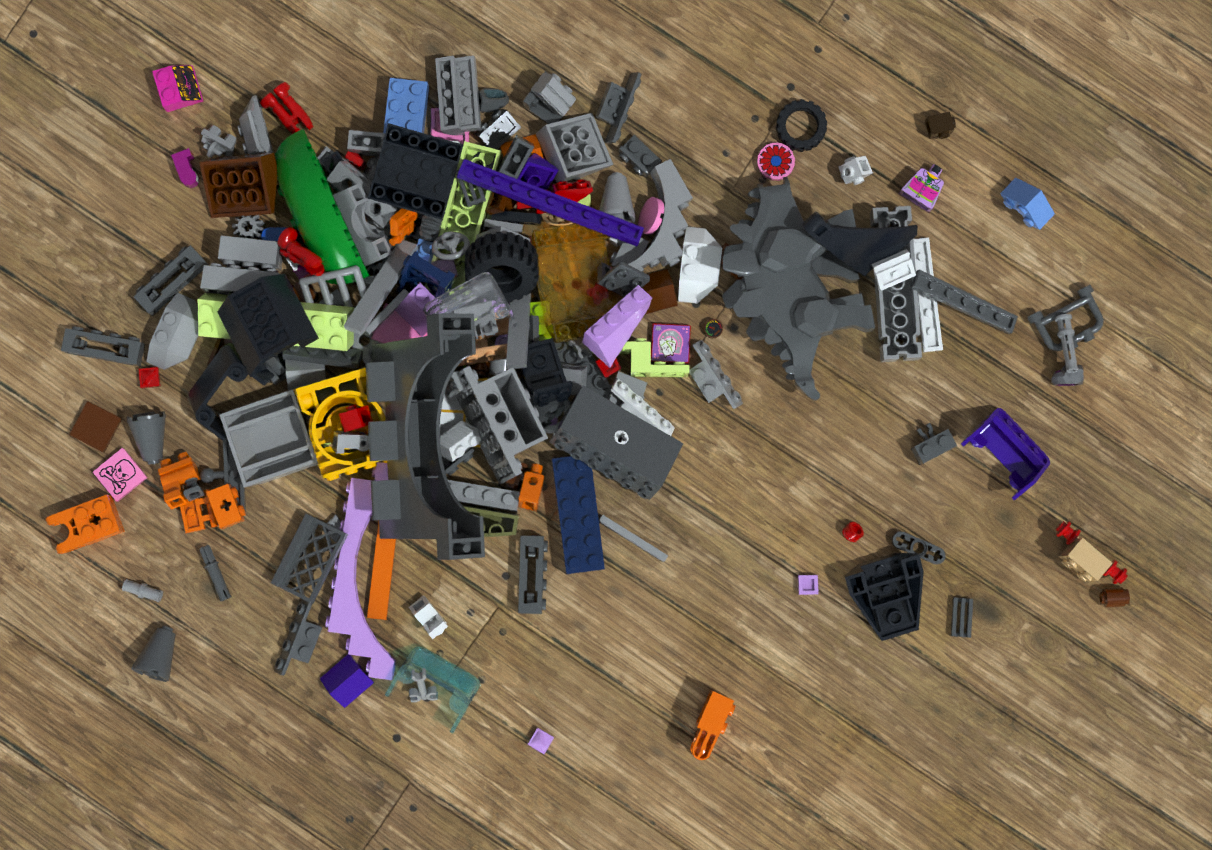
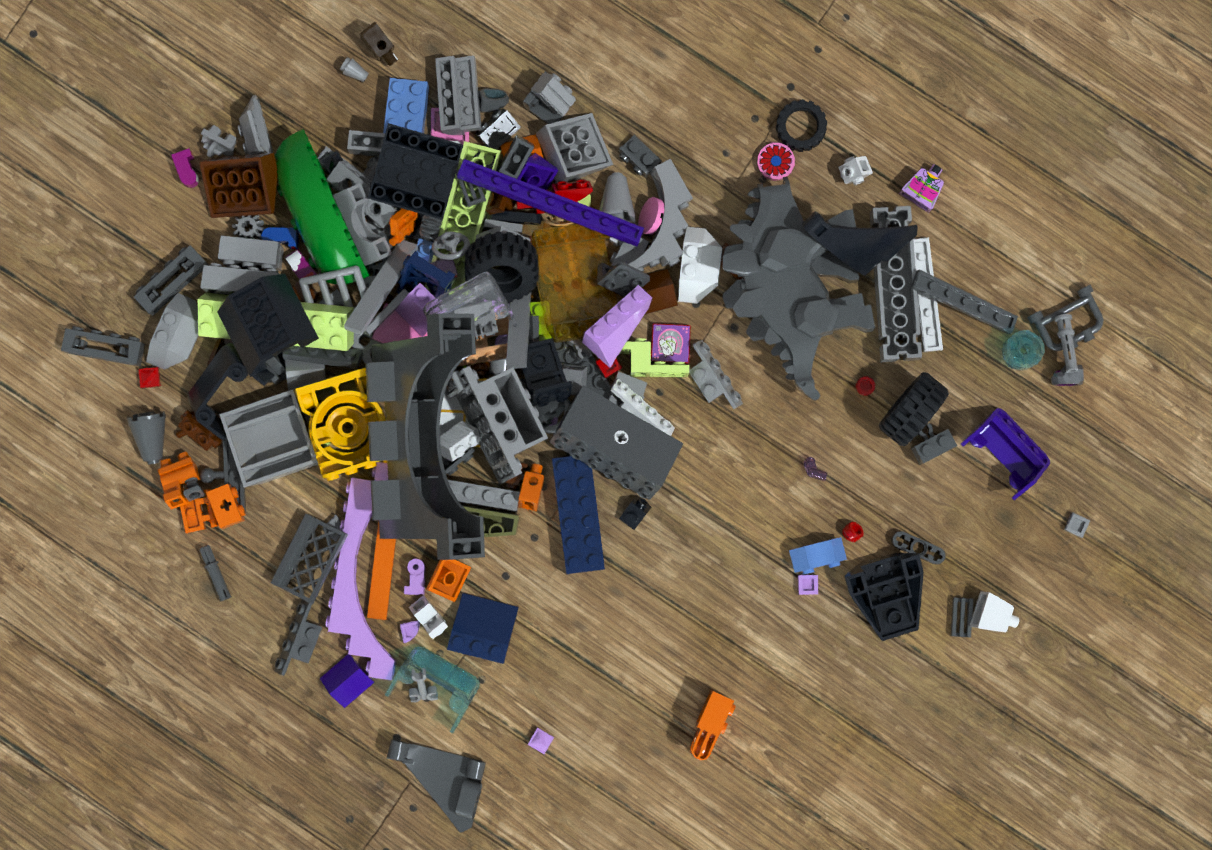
(82, 524): orange brick -> none
(95, 426): reddish brown tile -> none
(120, 474): bright pink tile -> none
(142, 590): light grey pin -> none
(157, 655): dark grey cone -> none
(177, 87): dark pink slope -> none
(197, 432): none -> reddish brown brick
(286, 119): red piece -> none
(297, 254): red piece -> none
(349, 440): light grey leg -> none
(353, 70): none -> light grey cone
(355, 417): red brick -> none
(356, 160): red tile -> none
(373, 37): none -> dark brown torso
(409, 630): none -> lavender tile
(417, 578): none -> lavender leg
(447, 777): none -> dark grey panel
(448, 579): none -> orange slope
(483, 628): none -> dark blue slope
(540, 584): dark grey brick -> none
(603, 293): clear red plate -> none
(615, 105): dark grey bracket -> none
(633, 538): light grey tile -> none
(635, 512): none -> black bracket
(713, 328): tile -> none
(812, 470): none -> clear purple arm
(818, 555): none -> medium blue brick
(865, 386): none -> red tile
(893, 269): white plate -> none
(914, 409): none -> black tyre
(940, 125): dark brown brick -> none
(993, 613): none -> white torso
(1023, 339): none -> clear light blue brick
(1028, 202): medium blue brick -> none
(1076, 525): none -> light grey tile
(1085, 558): tan brick -> none
(1114, 597): reddish brown brick -> none

